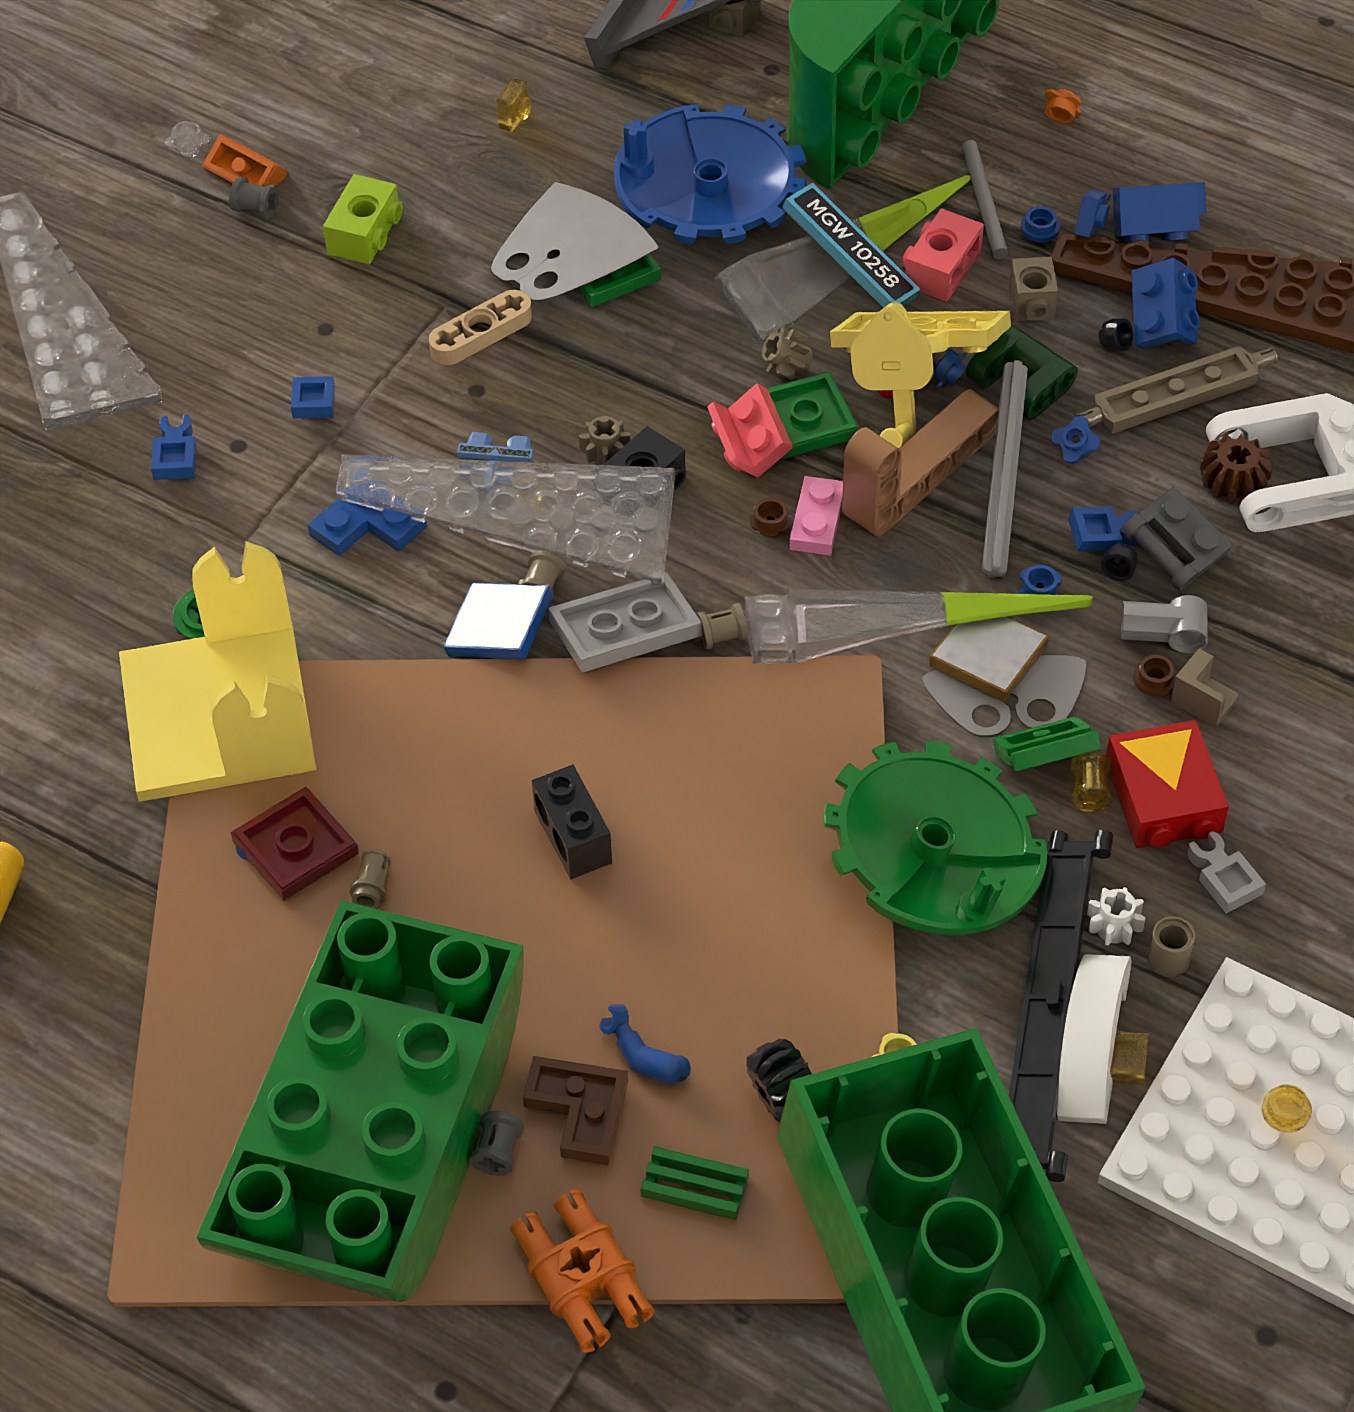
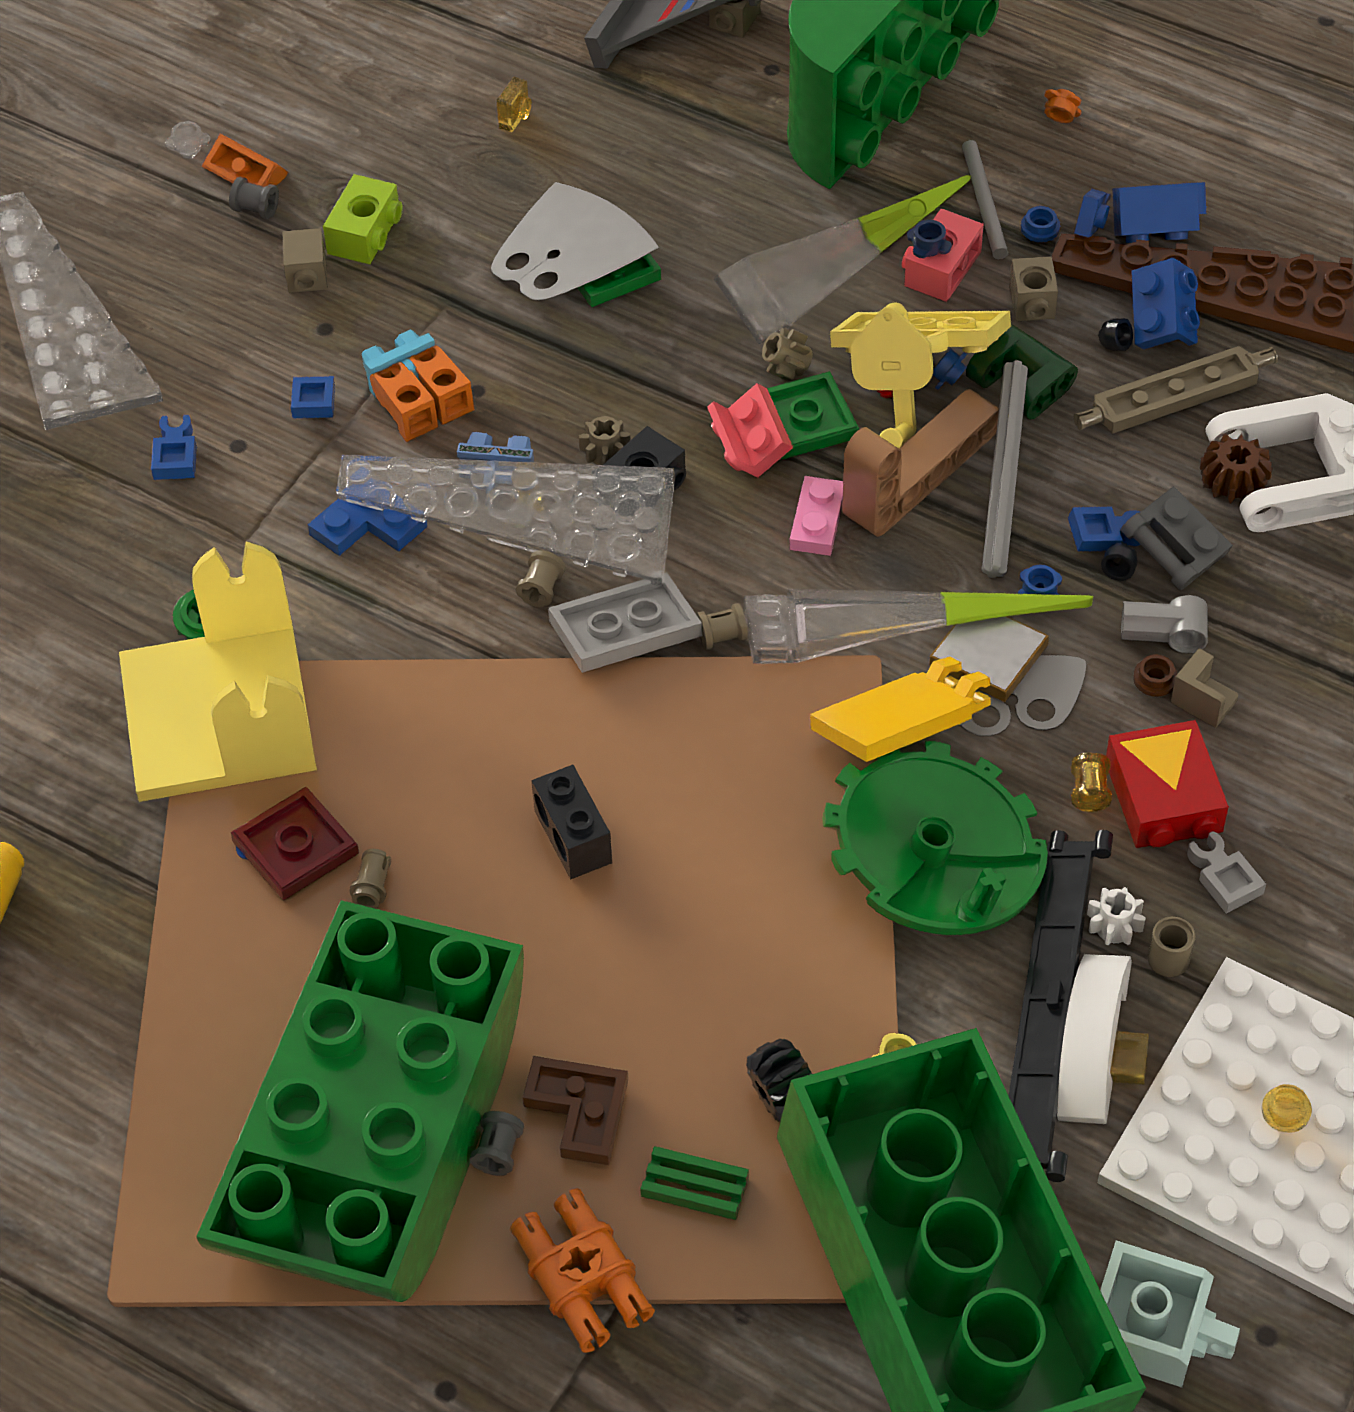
(304, 260): none -> dark tan brick
(417, 384): none -> orange hips
(456, 340): tan beam -> none
(498, 621): tile -> none
(643, 1059): blue arm -> none
(706, 172): blue piece -> none
(770, 517): reddish brown plate -> none
(850, 247): tile -> none
(903, 710): none -> yellow tile
(929, 239): none -> dark blue plate
(1046, 743): green plate -> none
(1076, 451): blue plate -> none
(1163, 1312): none -> light aqua hinge

